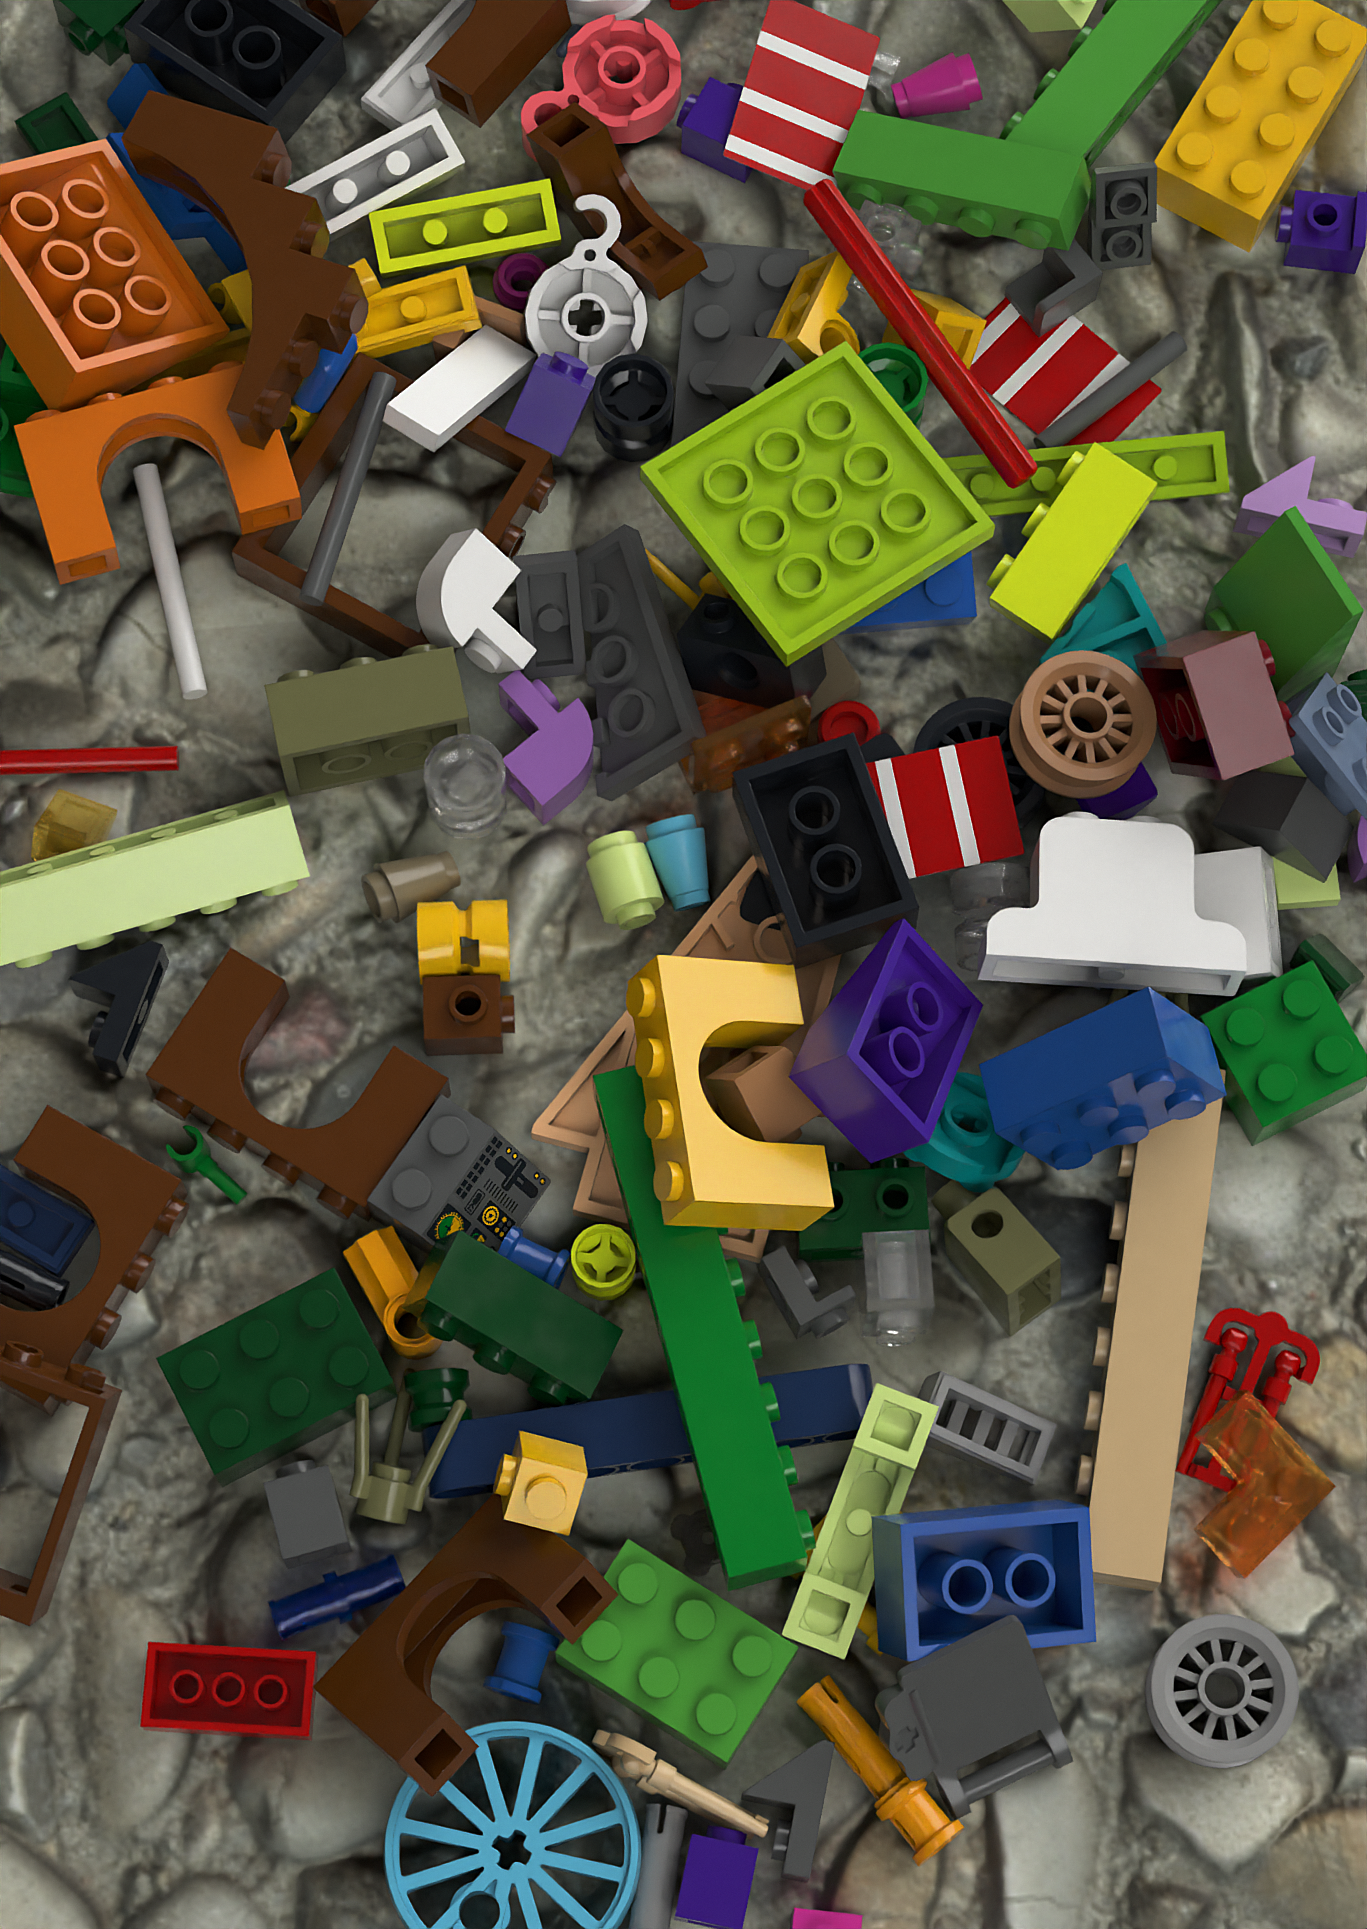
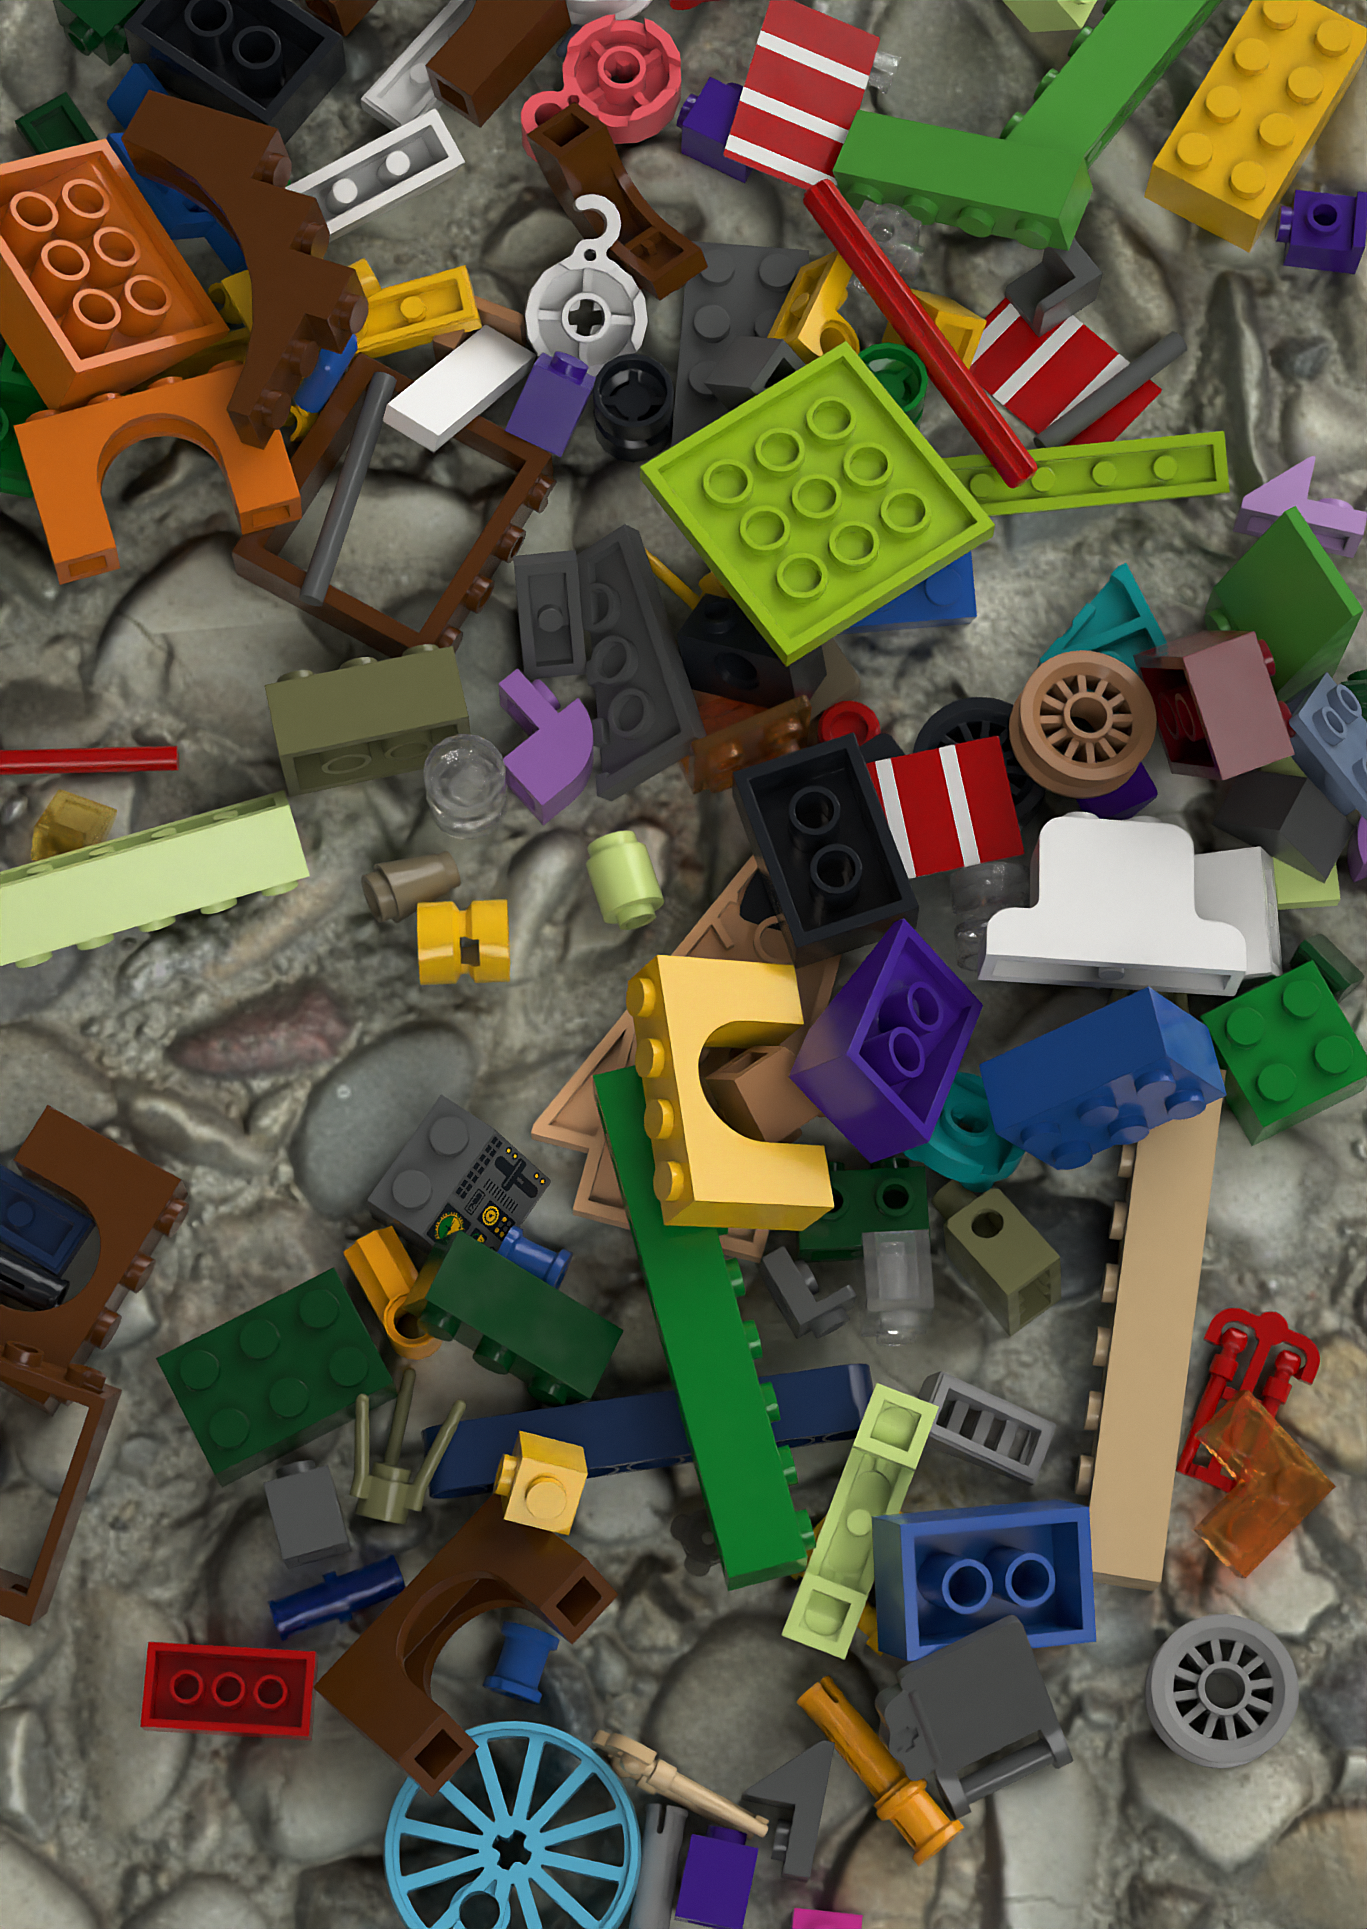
(128, 988): black slope -> none
(170, 581): white bar -> none
(201, 1162): green hand -> none
(205, 1073): reddish brown arch -> none
(434, 1395): dark green wheel -> none
(458, 601): white brick -> none
(465, 228): neon yellow brick -> none
(466, 1015): reddish brown brick -> none
(513, 269): magenta plate -> none
(603, 1249): neon yellow wheel -> none
(679, 1656): bright green brick -> none
(680, 860): medium azure cone -> none
(938, 88): dark pink cone -> none
(1070, 542): neon yellow brick -> none
(1122, 215): dark grey slope -> none

